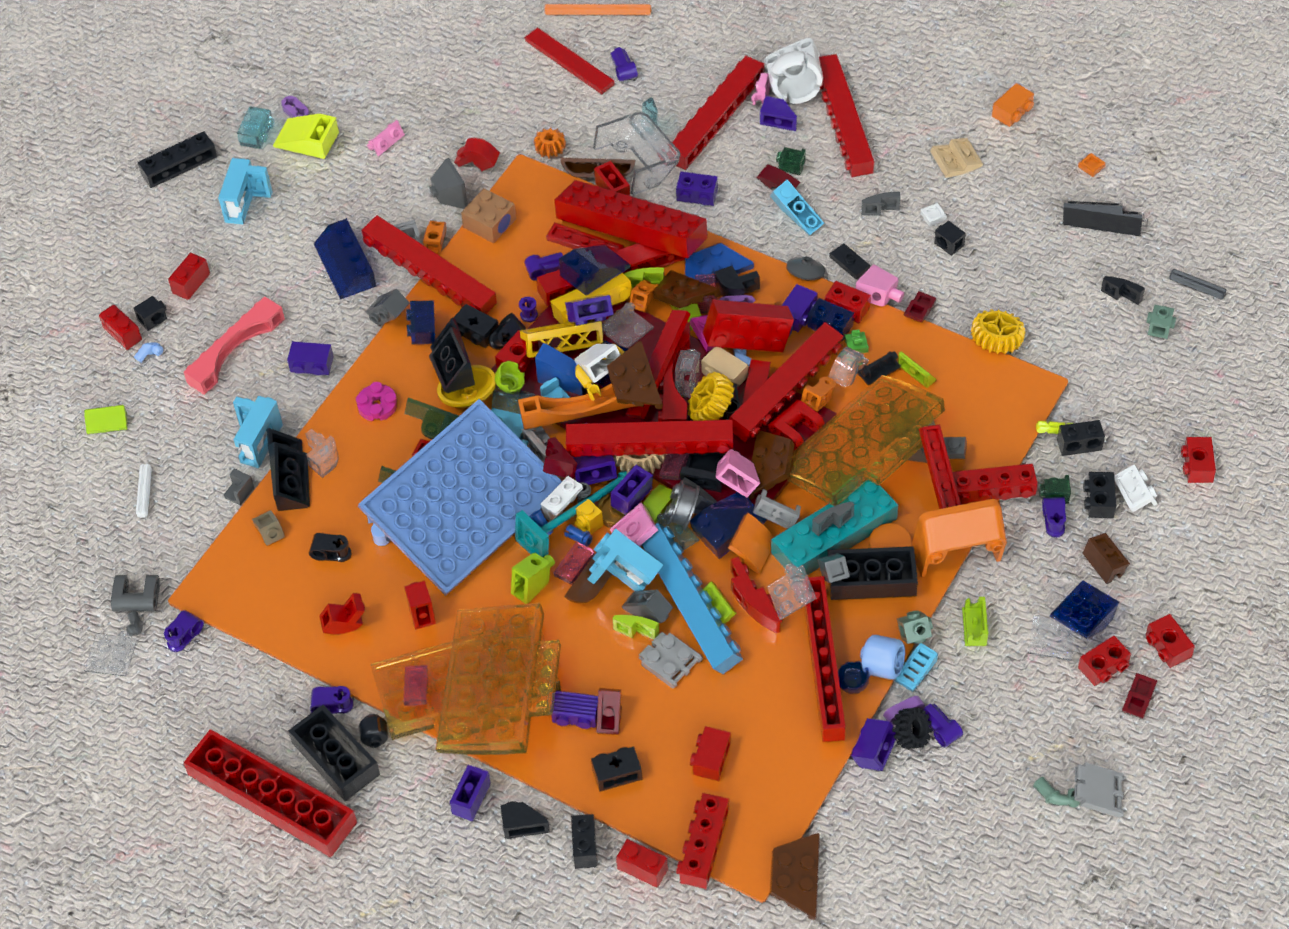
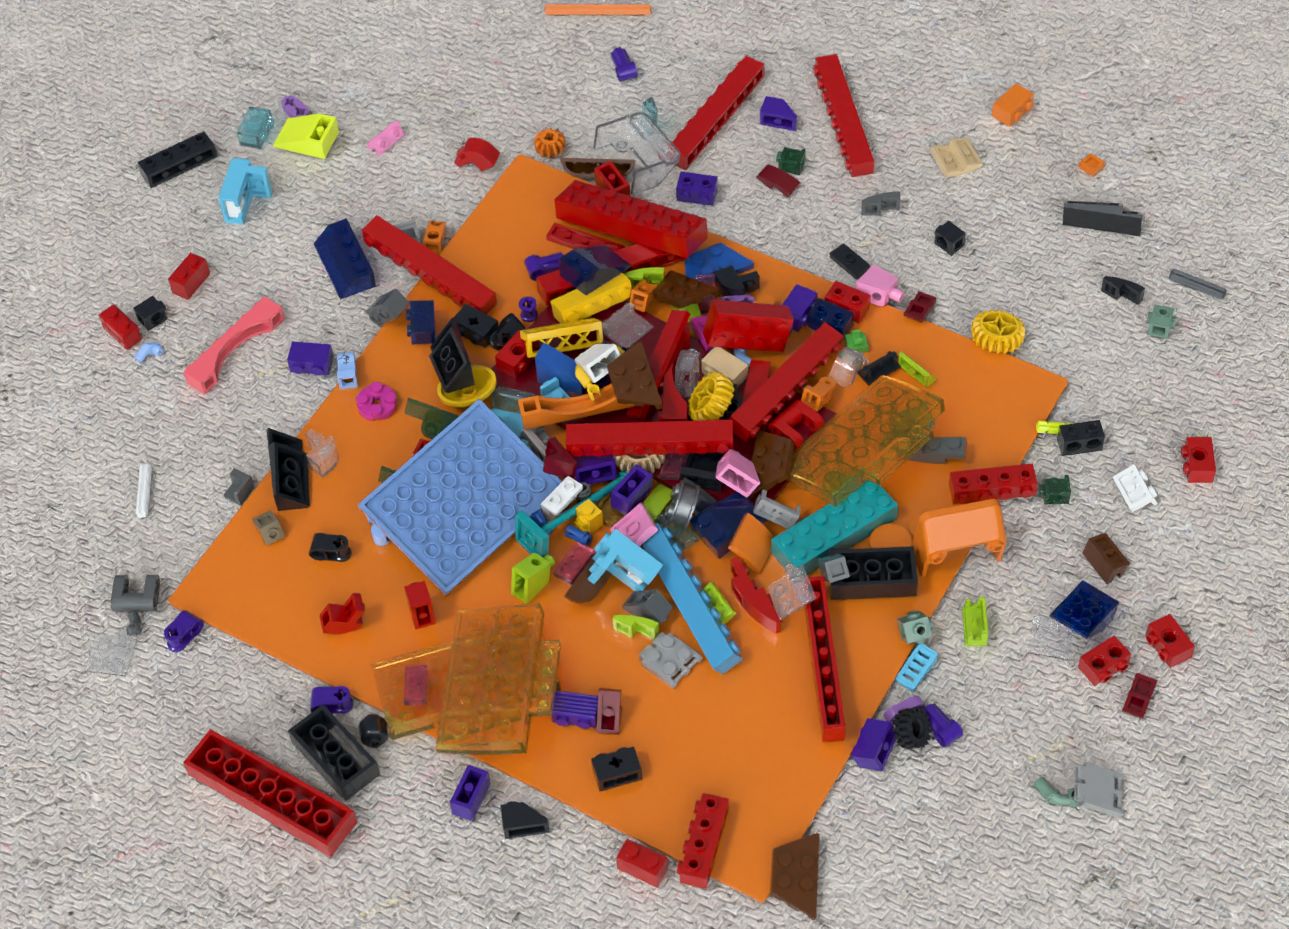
(105, 419): lime slope -> none
(253, 422): medium azure brick -> none
(347, 370): none -> light blue leg
(448, 186): dark grey slope -> none
(488, 215): medium nougat brick -> none
(509, 377): lime hair -> none
(569, 60): red tile -> none
(584, 841): black brick -> none
(589, 308): dark purple brick -> none
(711, 753): red brick -> none
(762, 87): bright pink plate -> none
(795, 71): white piece -> none
(796, 207): medium azure slope -> none
(805, 268): dark grey dish -> none
(835, 515): dark grey slope -> none
(853, 678): clear blue hair -> none
(883, 656): light blue head -> none
(933, 214): white tile -> none
(939, 466): red tile -> none
(1054, 515): dark purple piece -> none
(1103, 494): black brick -> none

